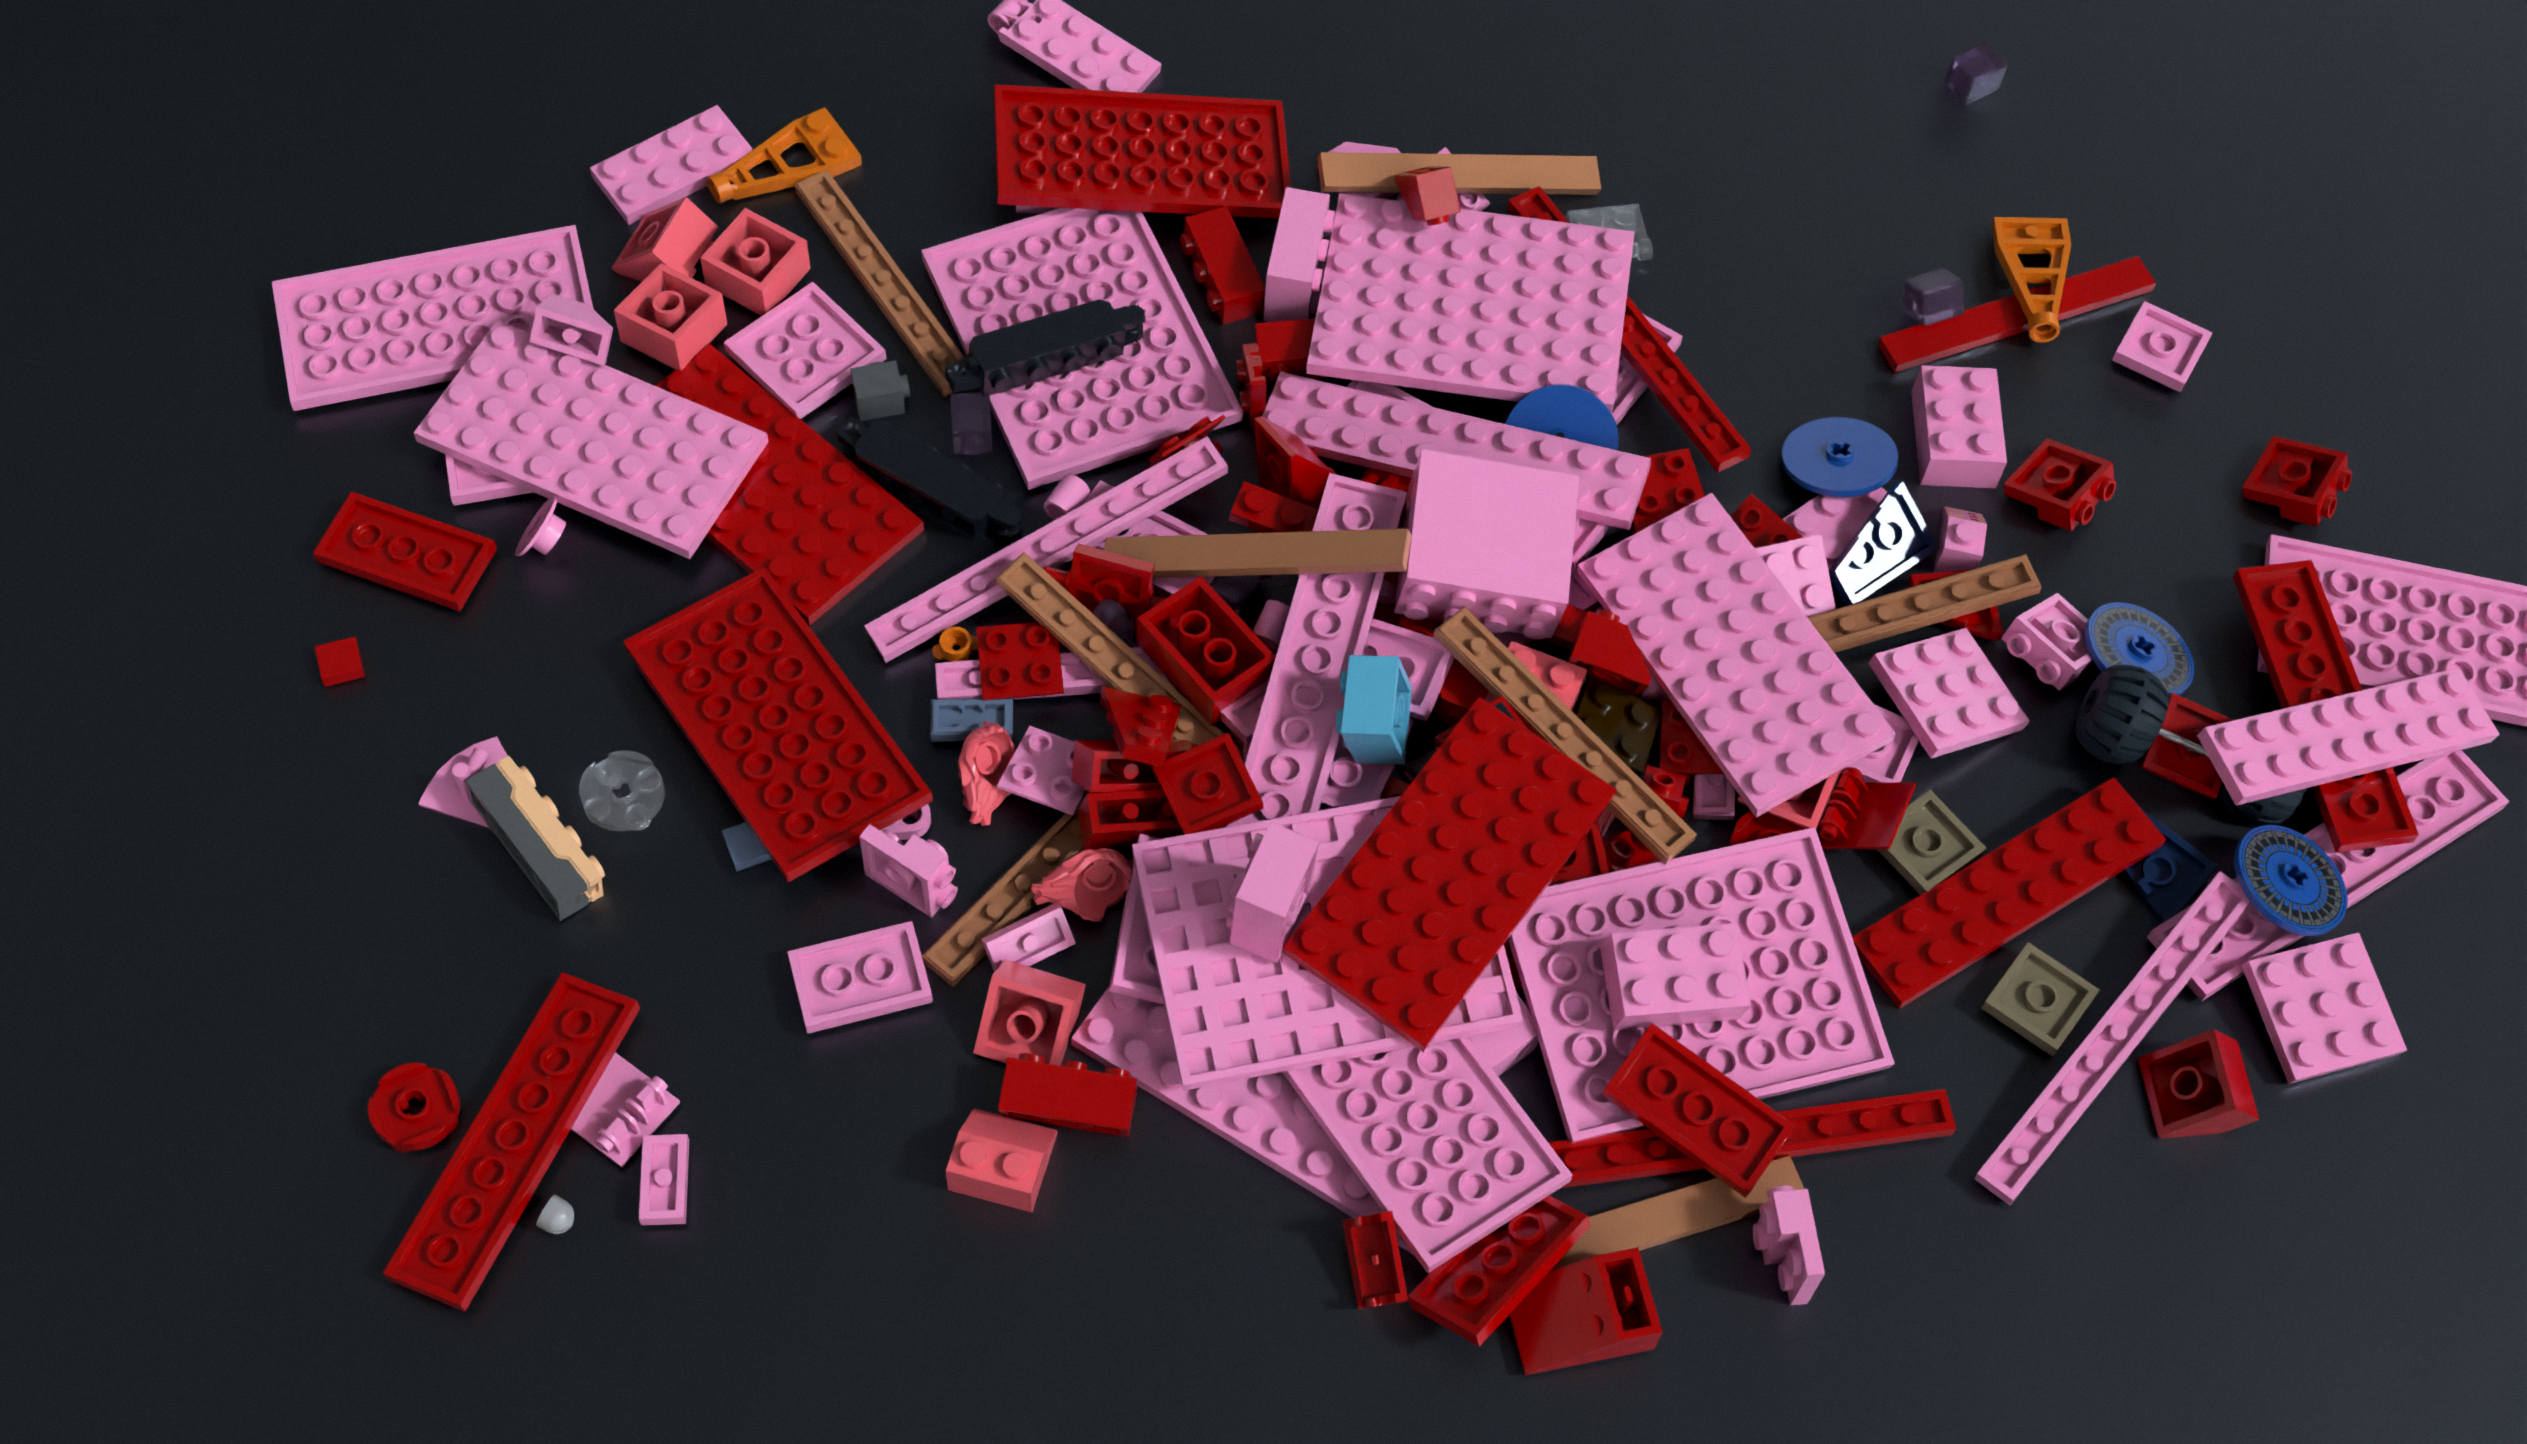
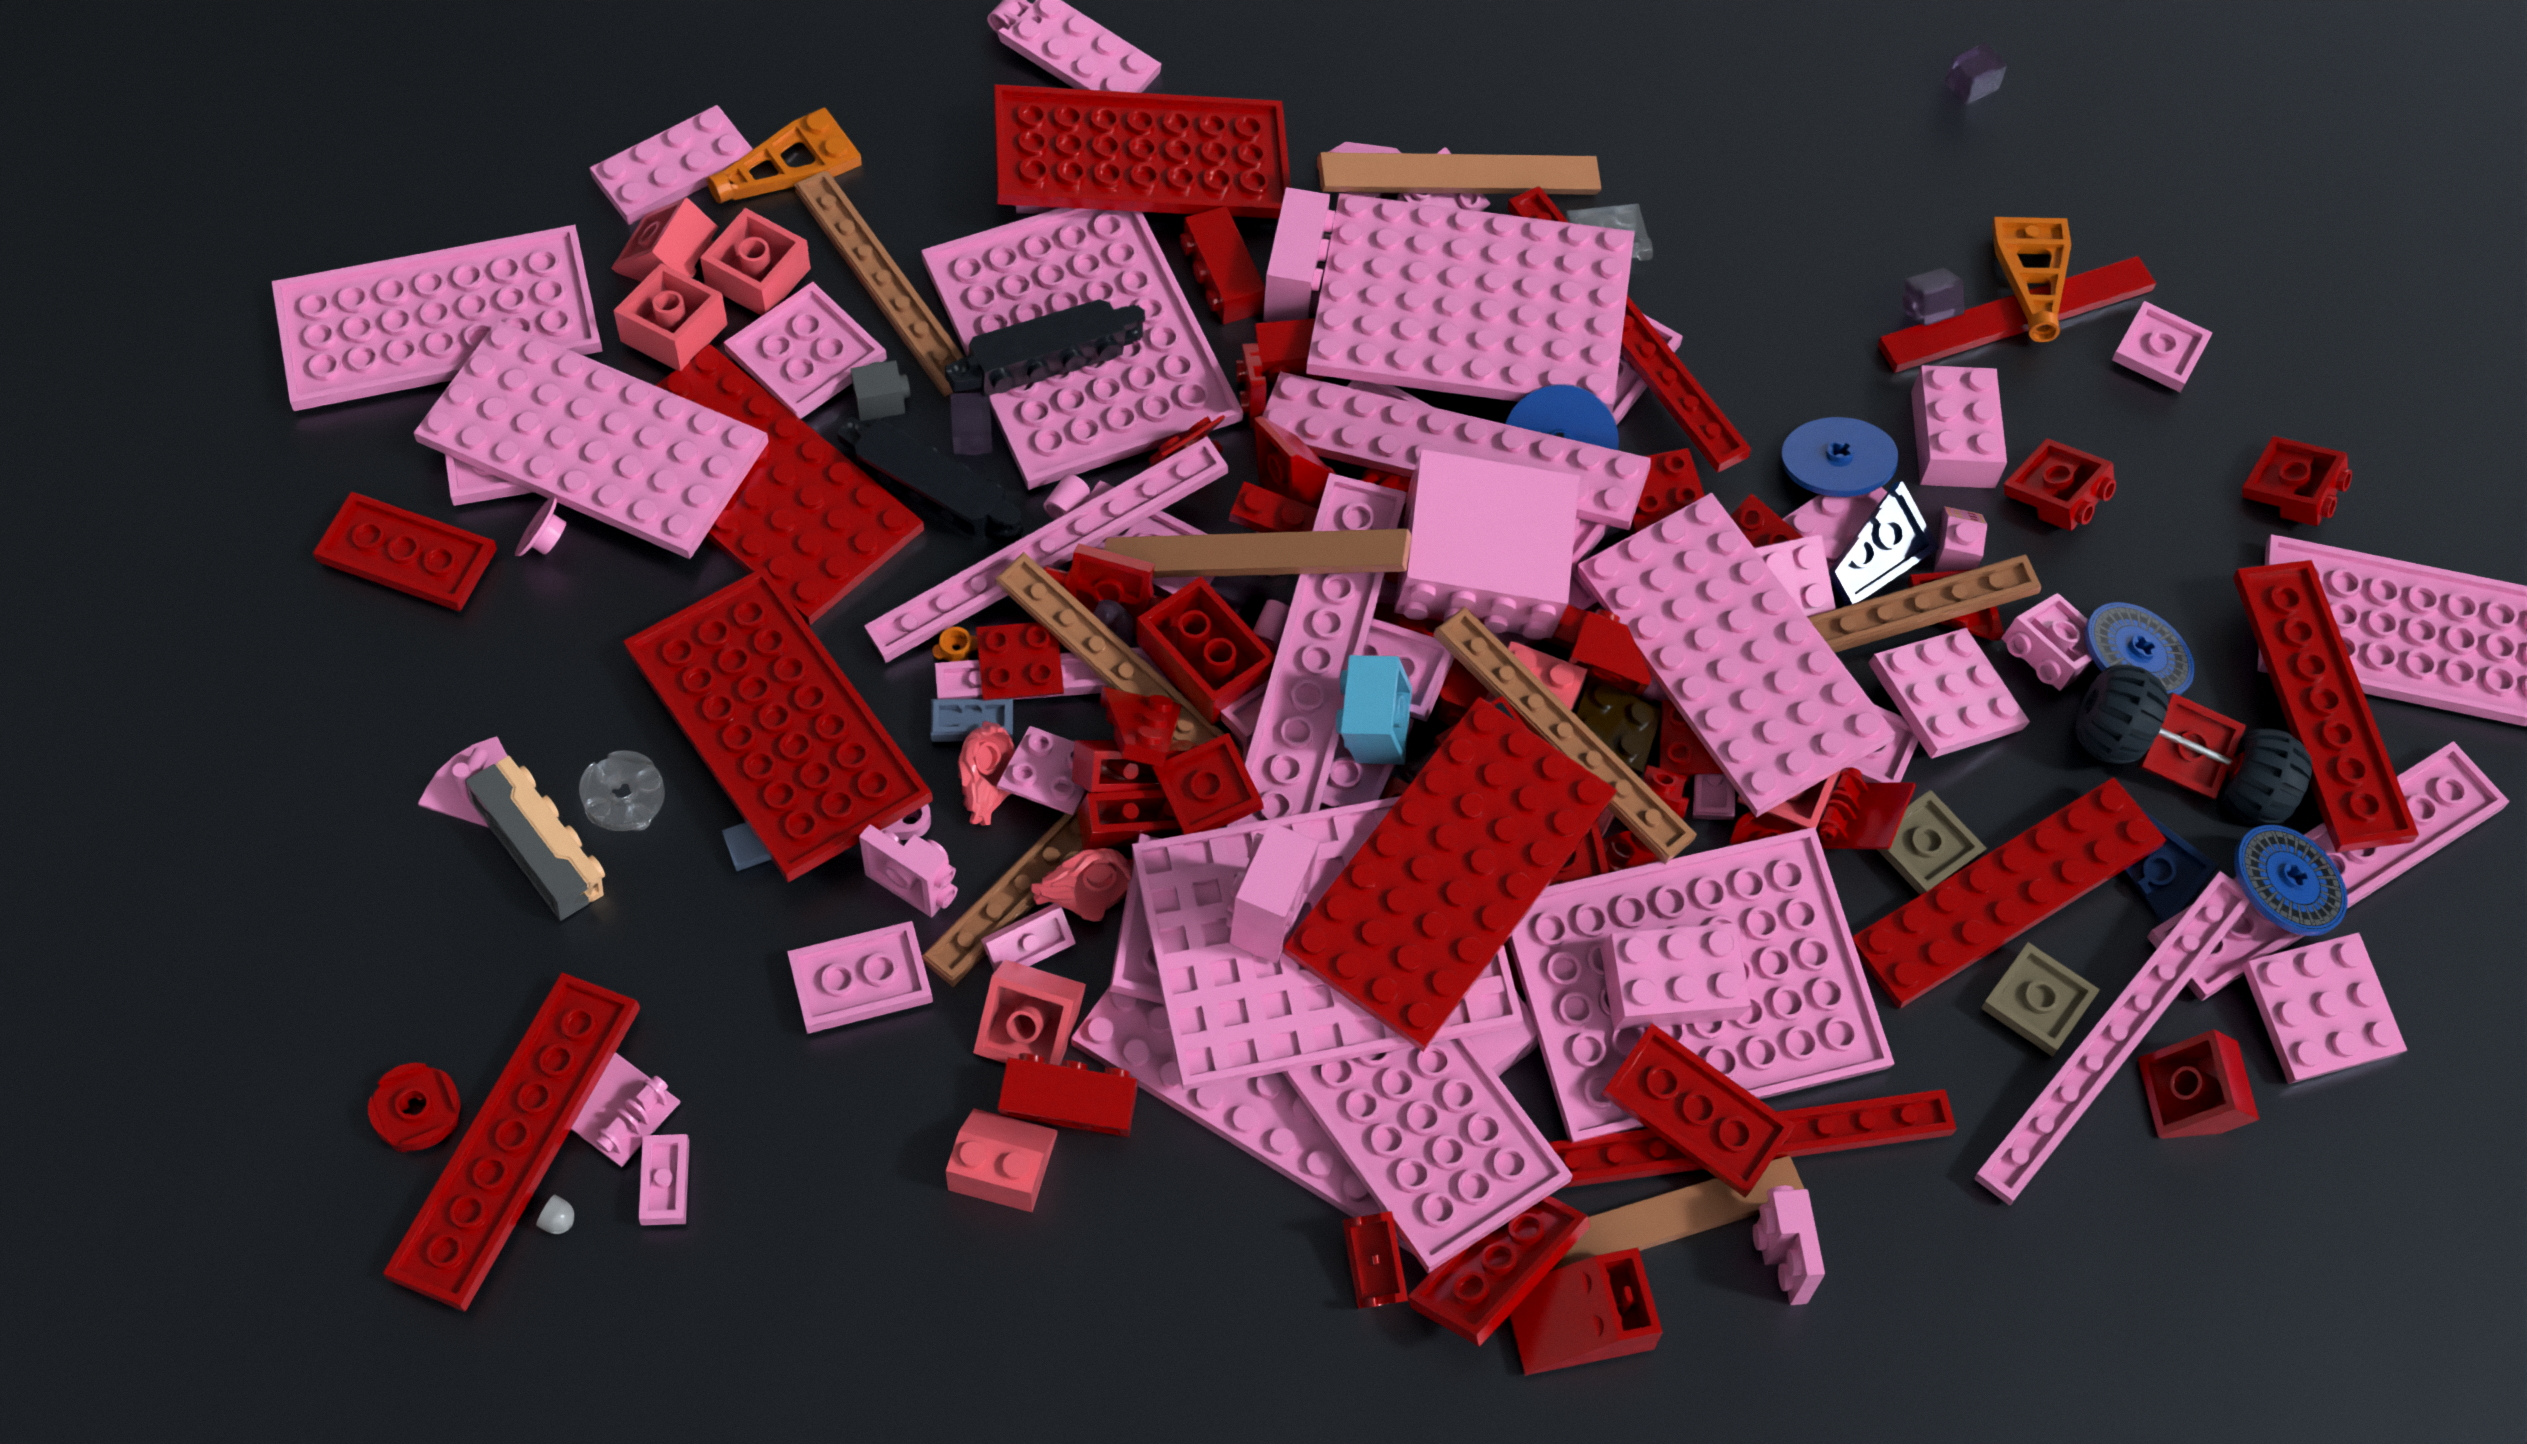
(339, 661): red tile -> none
(571, 329): bright pink slope -> none
(1429, 193): slope -> none
(2347, 735): bright pink plate -> none

